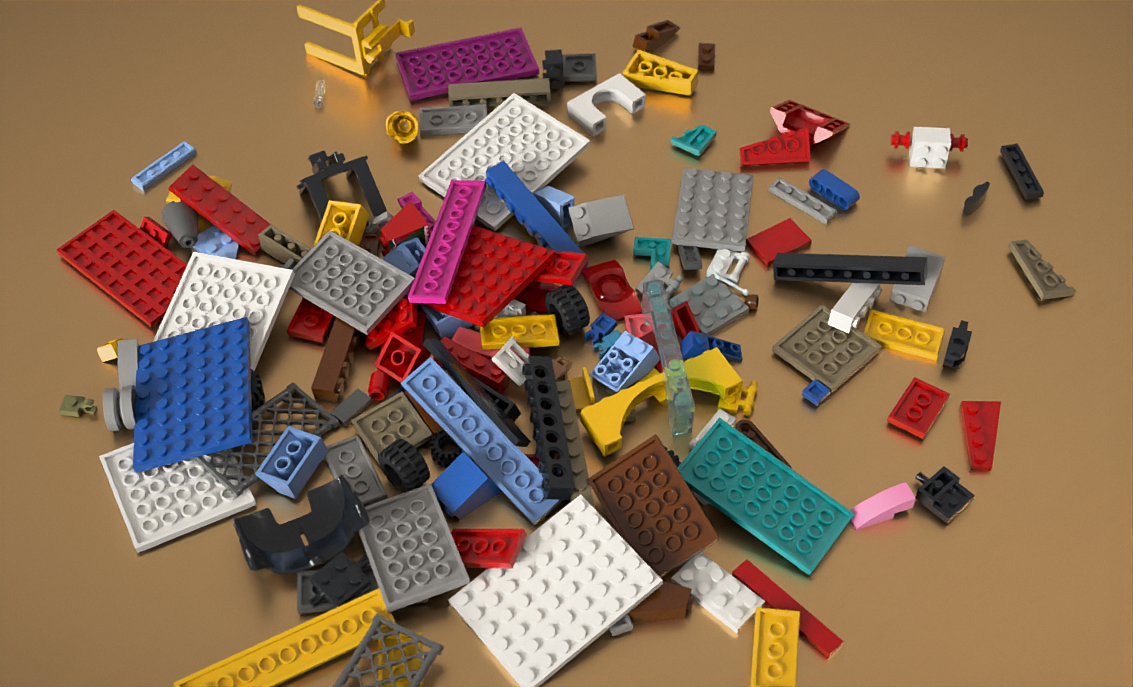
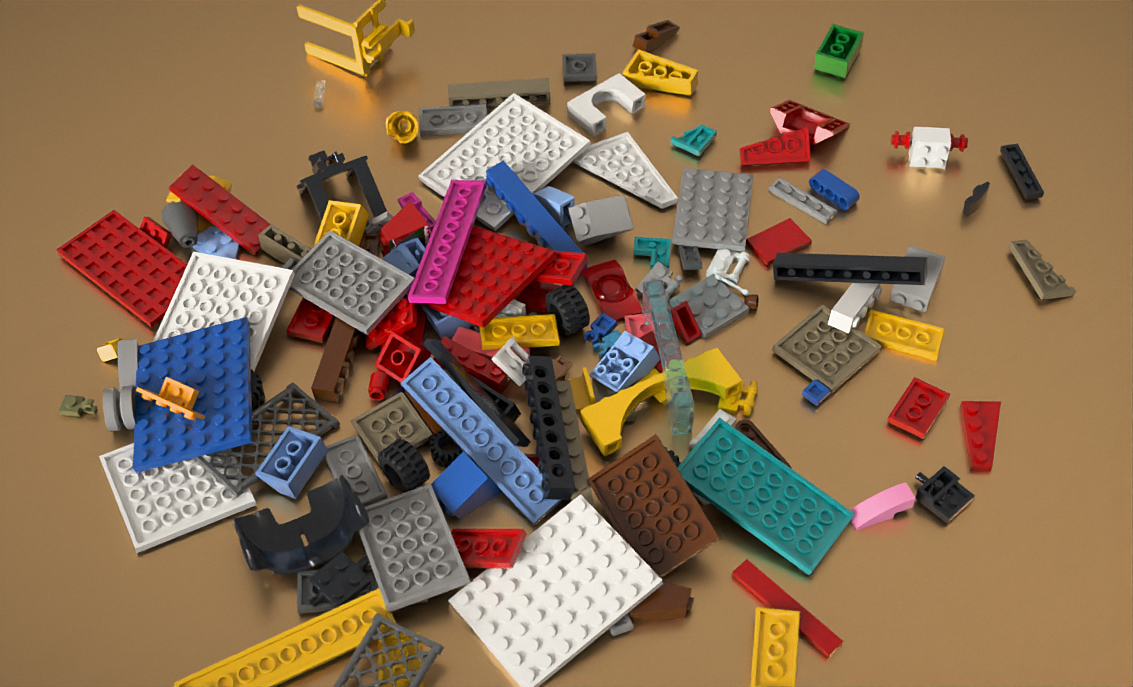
(163, 165): light blue tile -> none
(177, 396): none -> light orange bracket
(351, 407): dark grey tile -> none
(468, 60): magenta plate -> none
(554, 68): black brick -> none
(627, 166): none -> white wing
(697, 343): blue slope -> none
(706, 56): reddish brown plate -> none
(718, 591): white plate -> none
(838, 50): none -> green brick
(957, 345): black piece -> none

